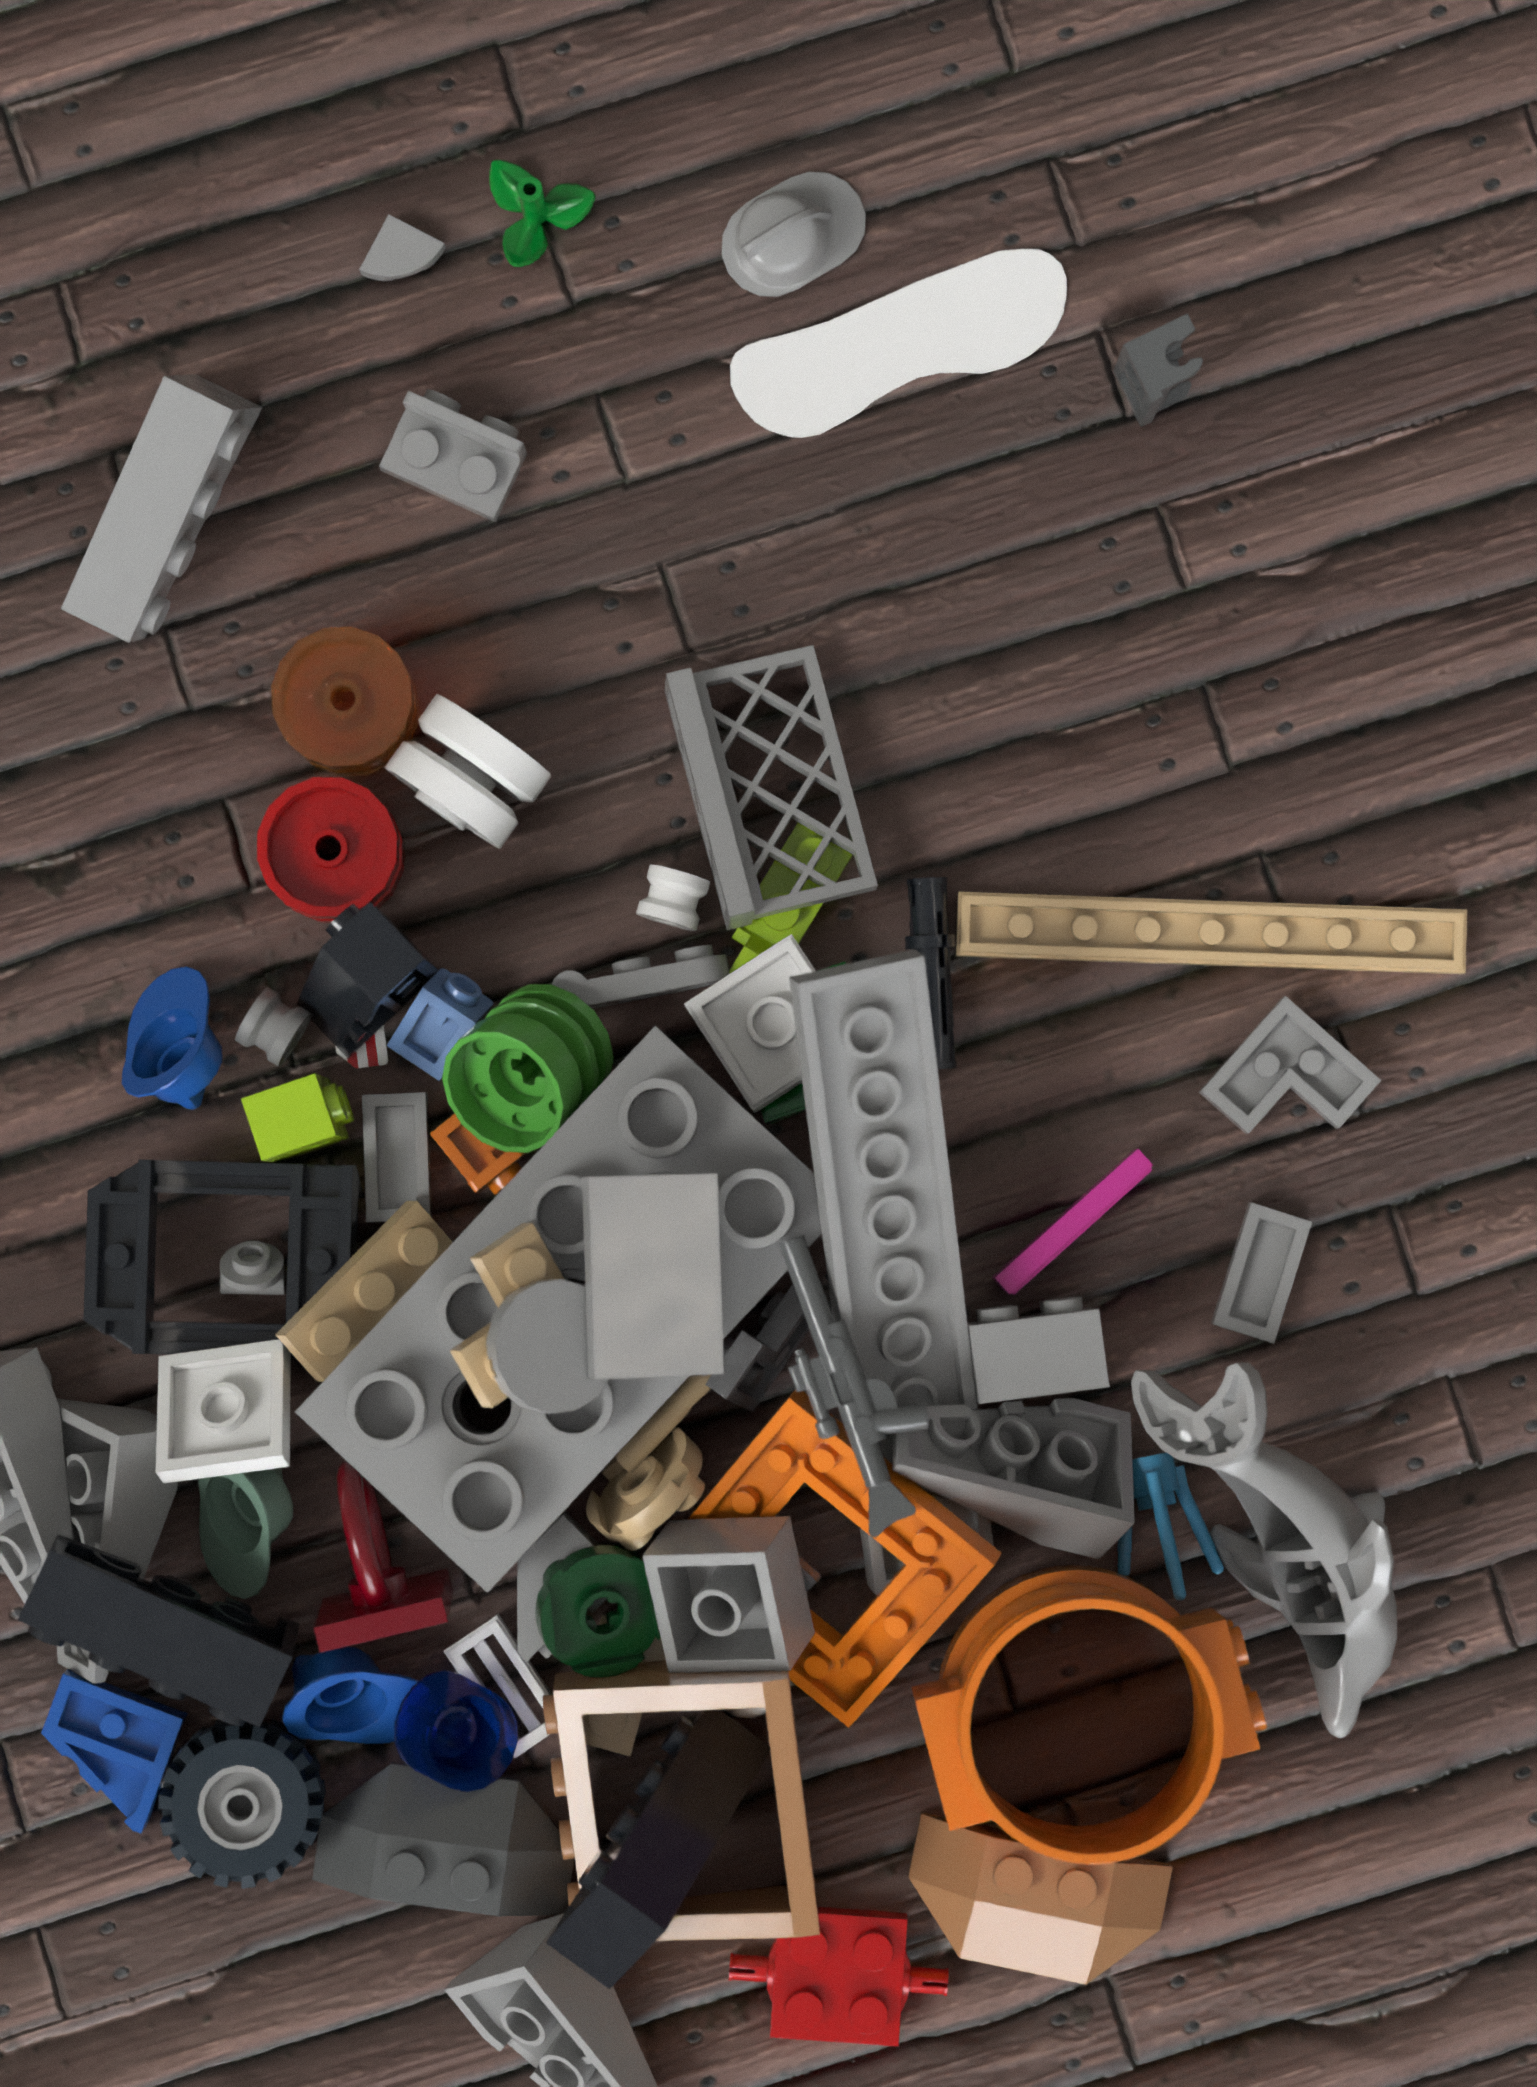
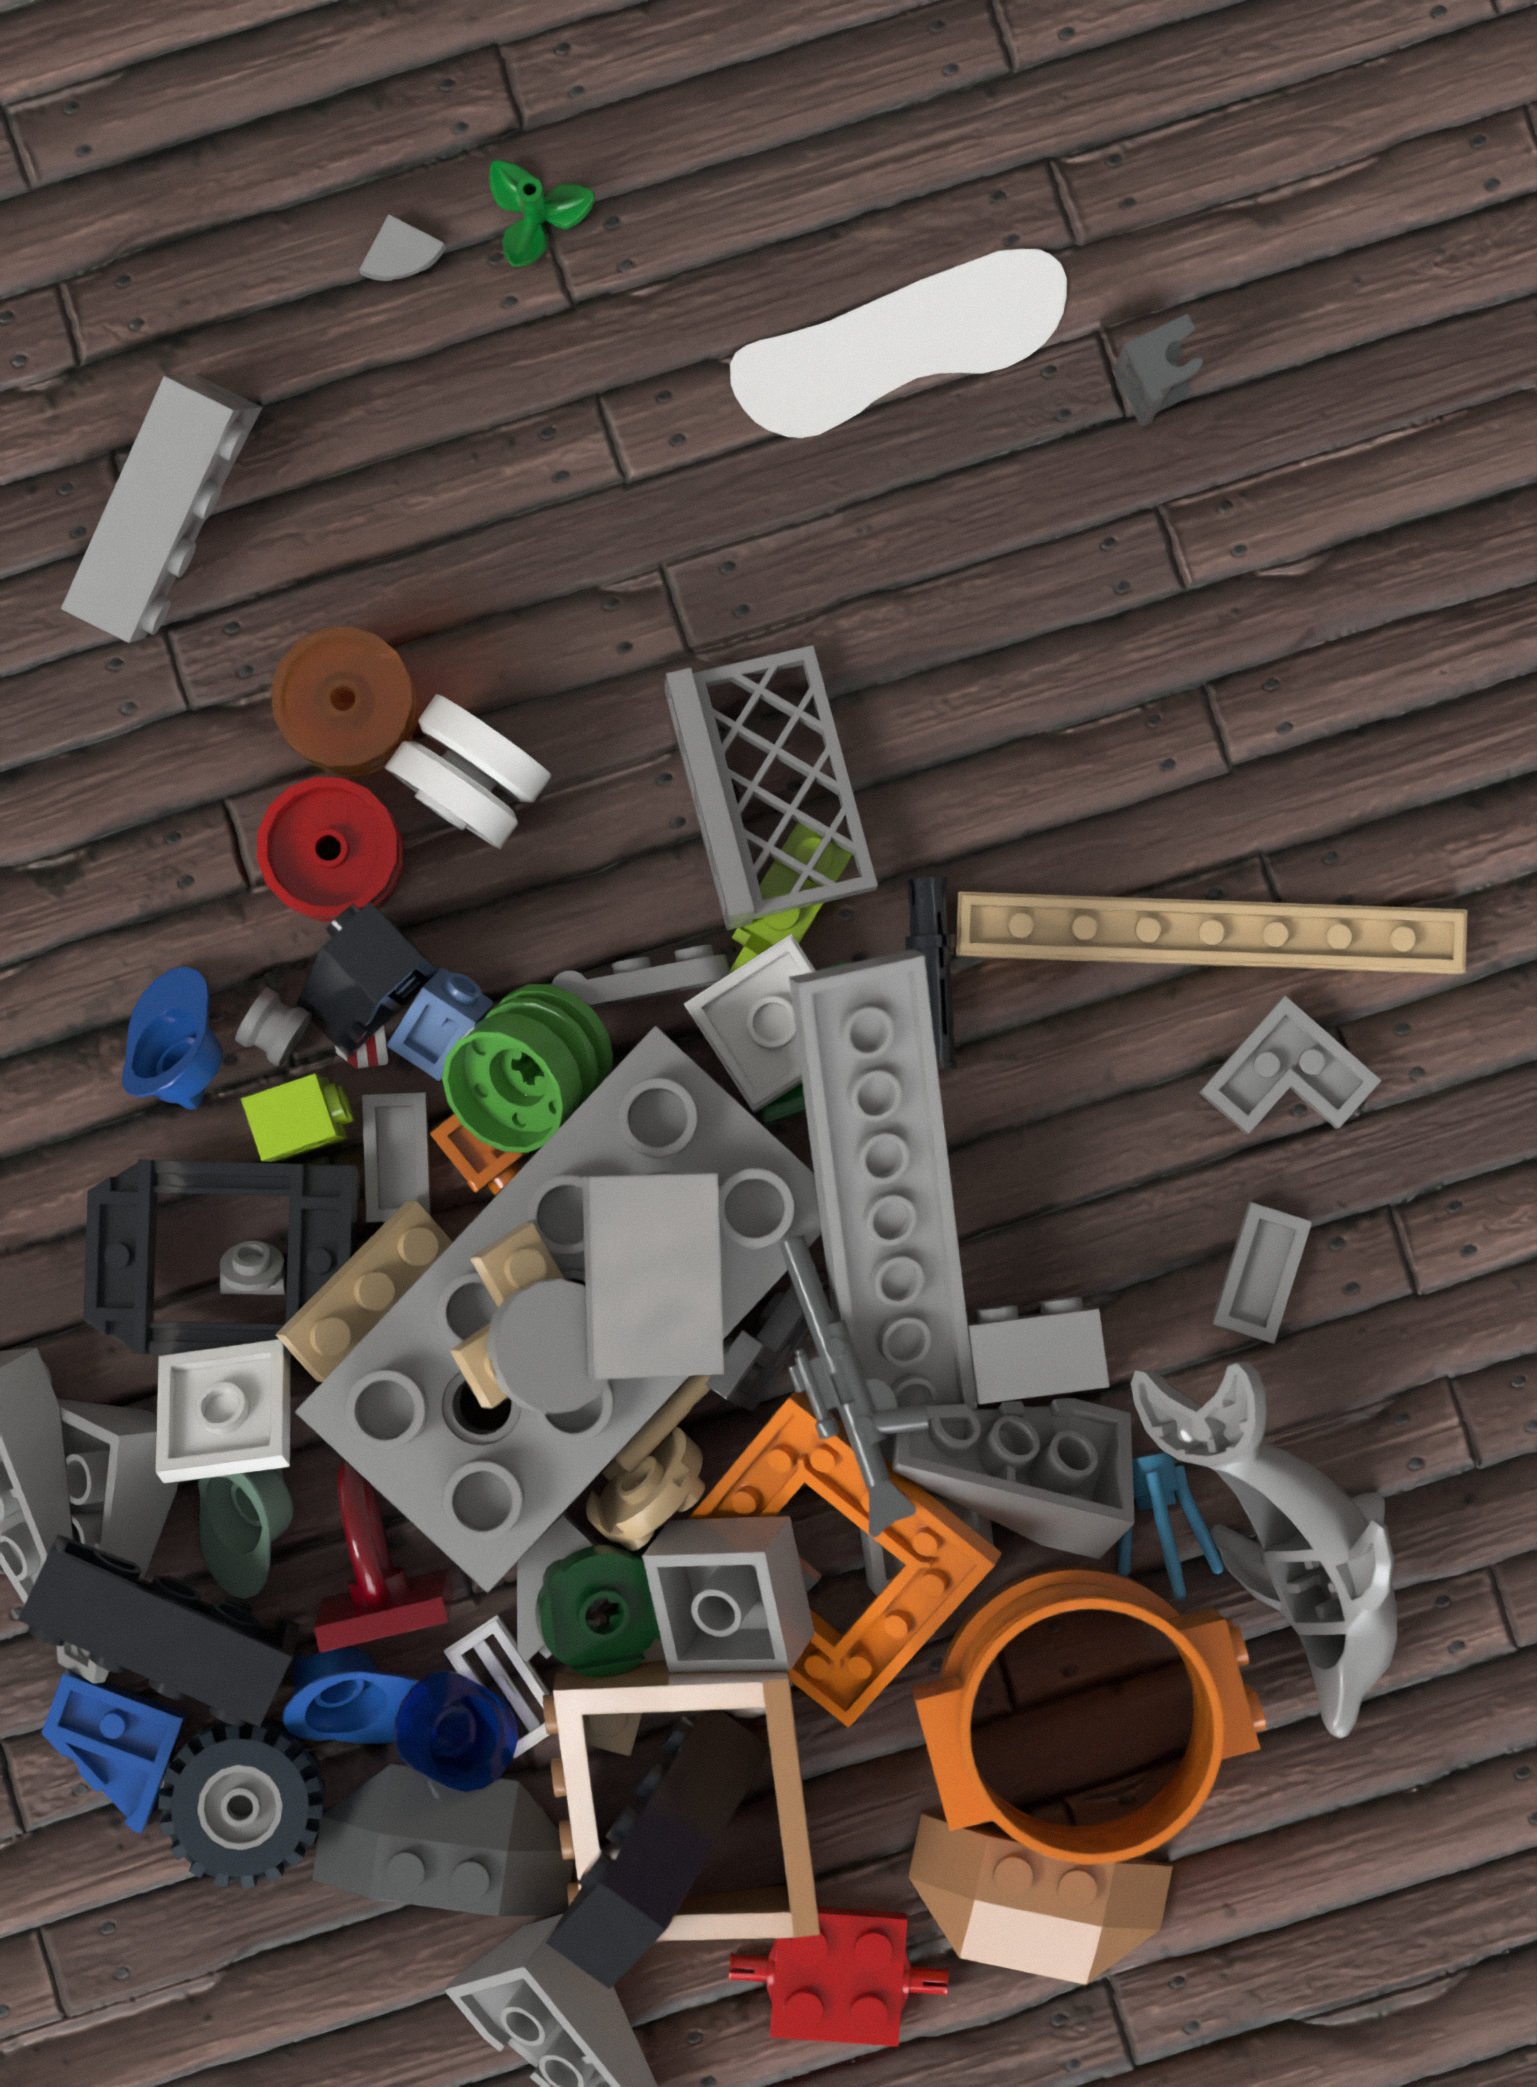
(454, 454): light grey bracket -> none
(673, 897): white wheel -> none
(793, 234): light grey piece -> none
(1073, 1222): dark pink tile -> none

